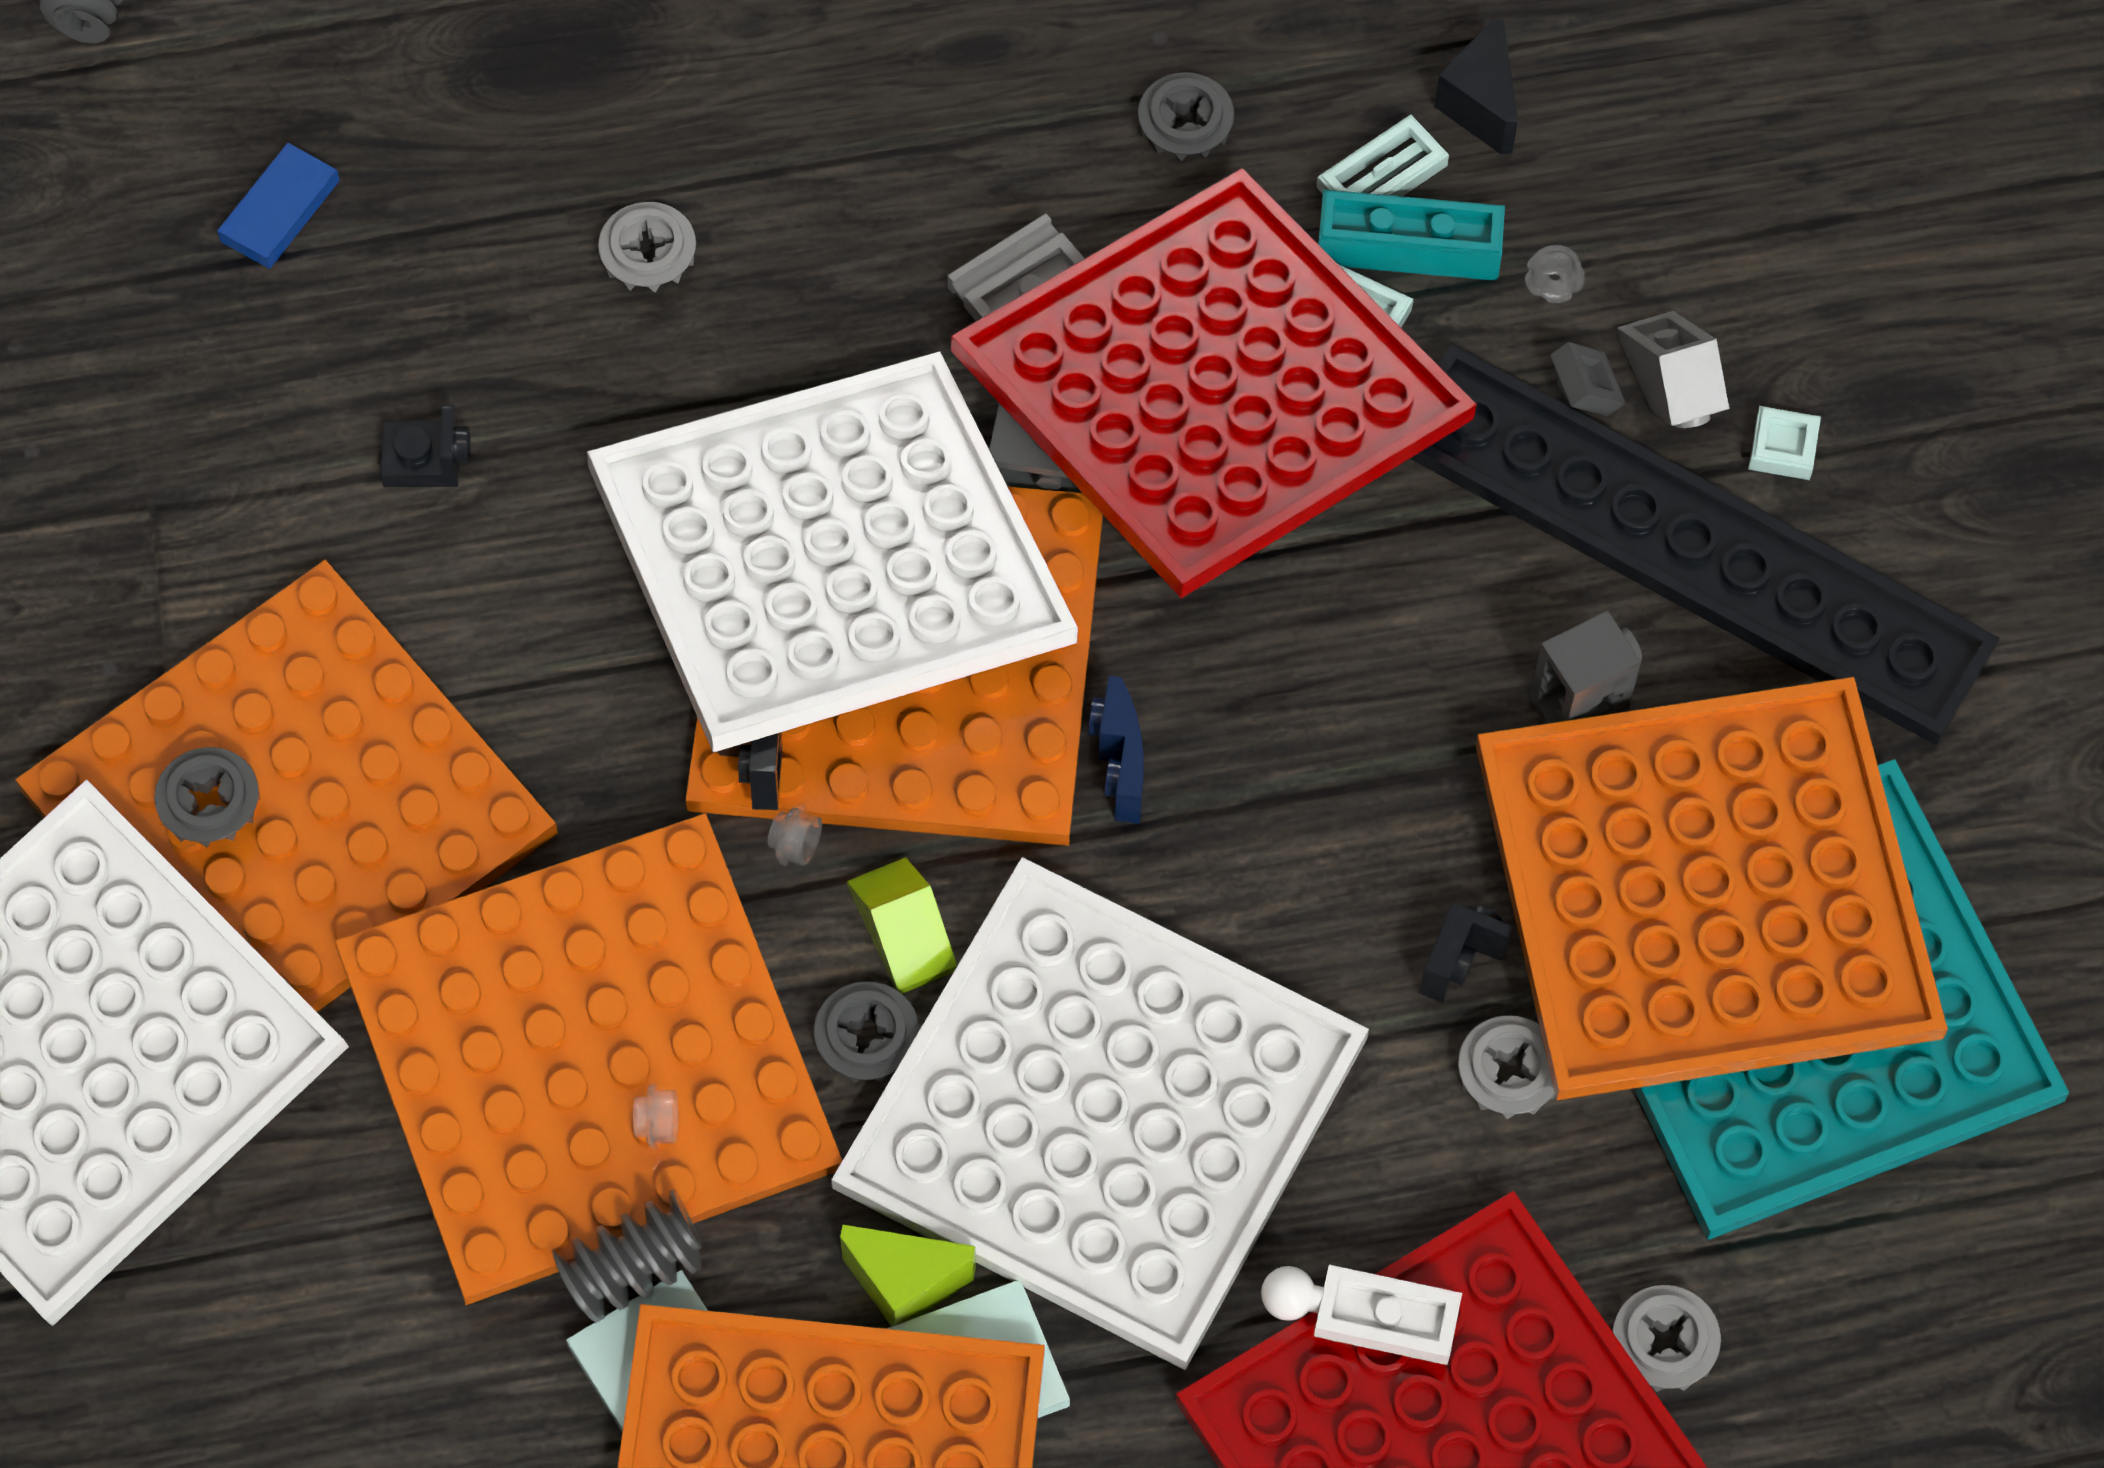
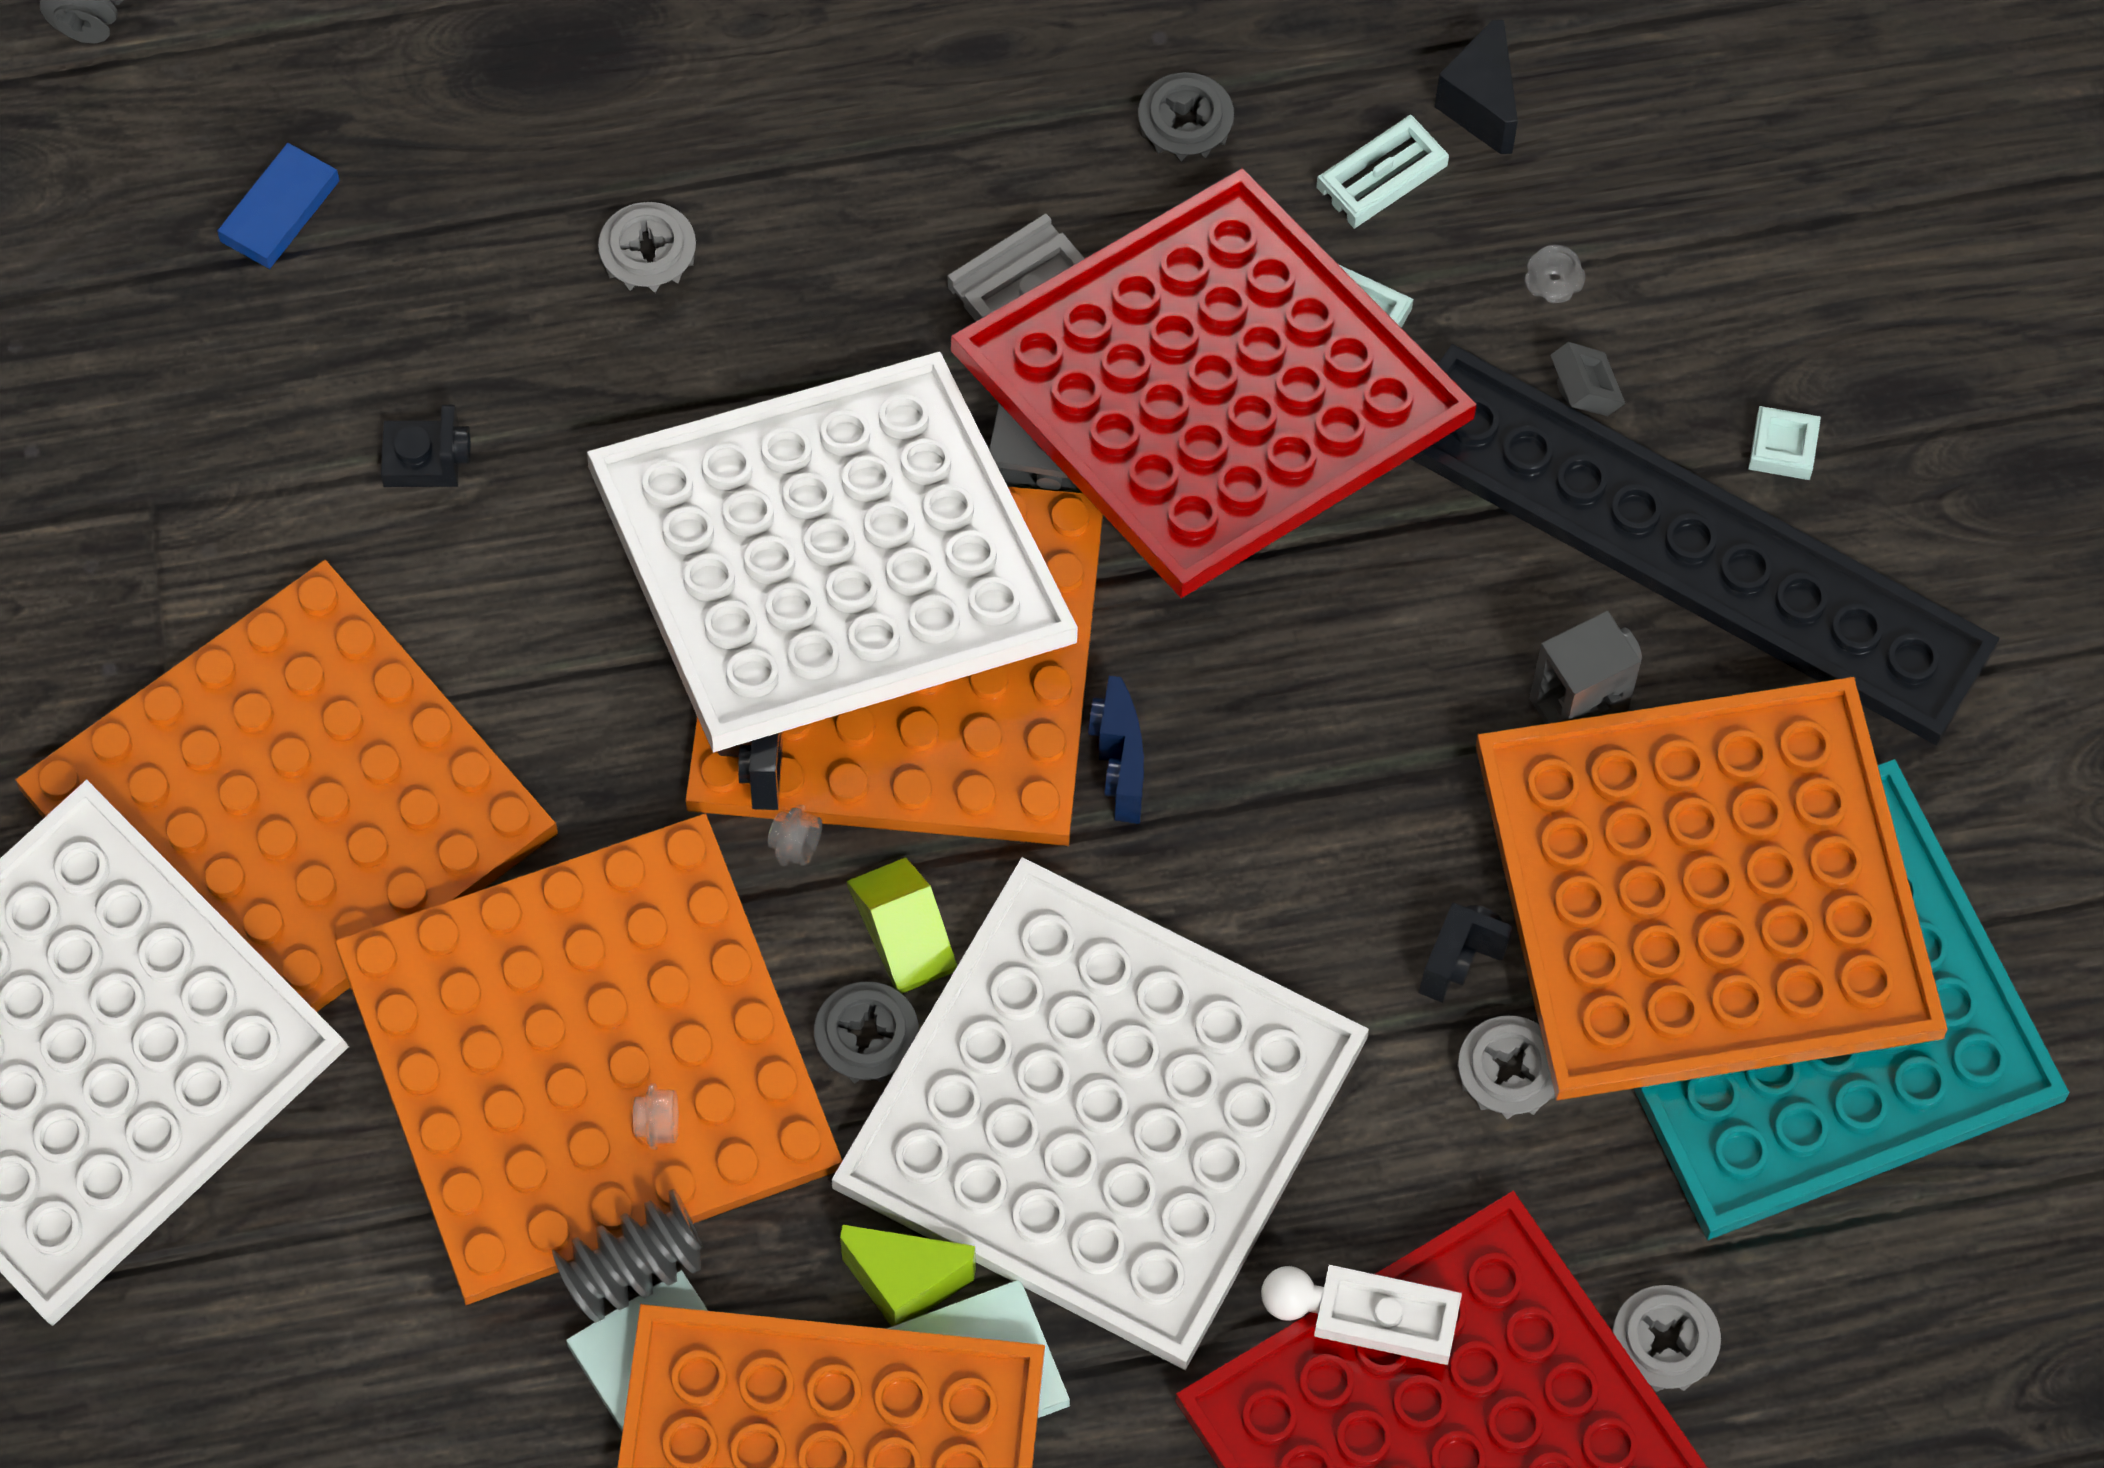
(201, 771): dark grey gear -> none
(1412, 234): teal slope -> none
(1676, 368): light grey slope -> none

